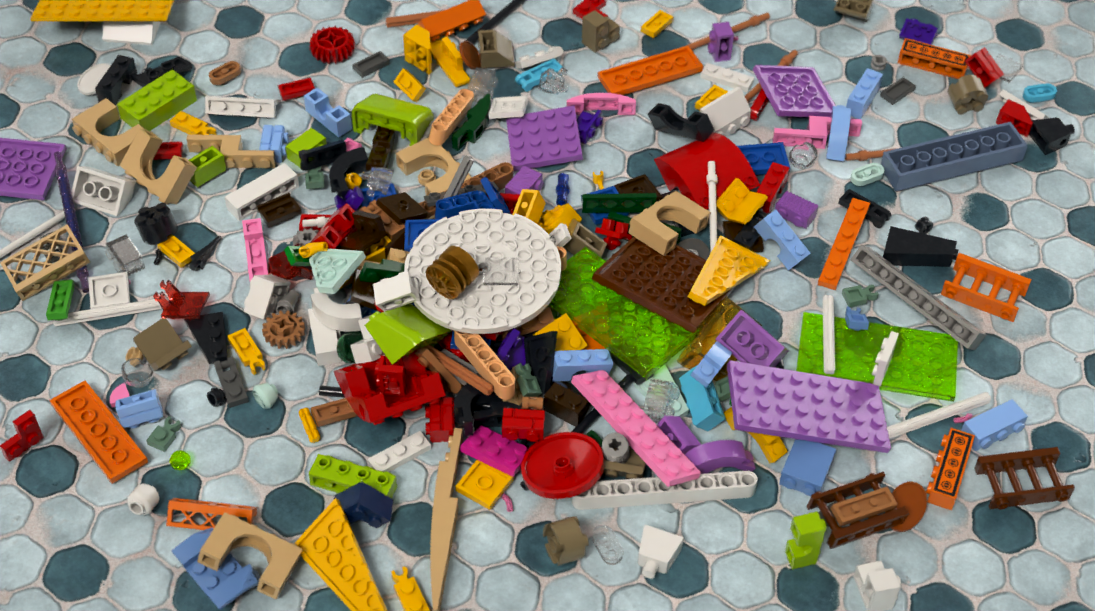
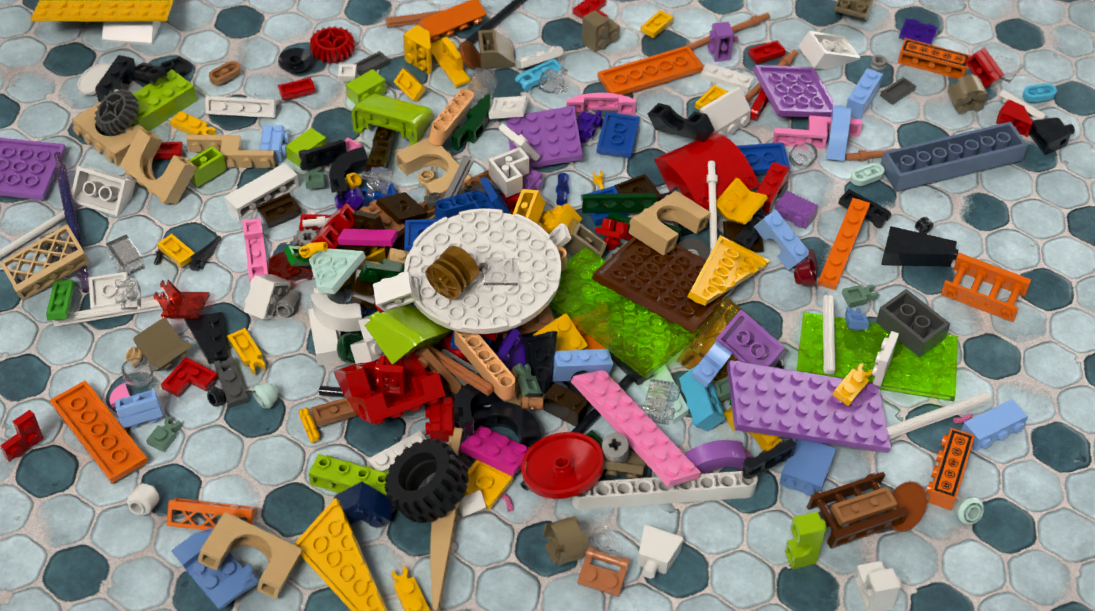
(117, 112): none -> dark grey gear
(131, 295): none -> clear piece
(148, 72): none -> black plate
(155, 223): black brick -> none
(180, 460): clear neon green plate -> none
(188, 373): none -> red plate
(283, 329): medium nougat gear -> none
(294, 59): none -> black dish
(335, 119): light blue arch -> none
(347, 72): none -> white panel
(365, 85): none -> lime brick
(367, 237): none -> dark pink tile
(439, 493): none -> black tyre
(471, 503): none -> white sticker
(508, 170): none -> white brick
(519, 141): none -> white plate
(523, 424): red brick -> none
(601, 578): none -> nougat plate
(618, 135): none -> blue plate
(678, 433): medium lavender brick -> none
(766, 52): none -> red plate
(768, 459): none -> black plate
(807, 271): none -> dark red piece
(827, 50): none -> white slope
(852, 385): none -> yellow plate
(915, 322): none -> dark grey brick
(918, 297): light grey brick -> none
(969, 510): none -> light aqua cone
(1029, 461): reddish brown fence -> none

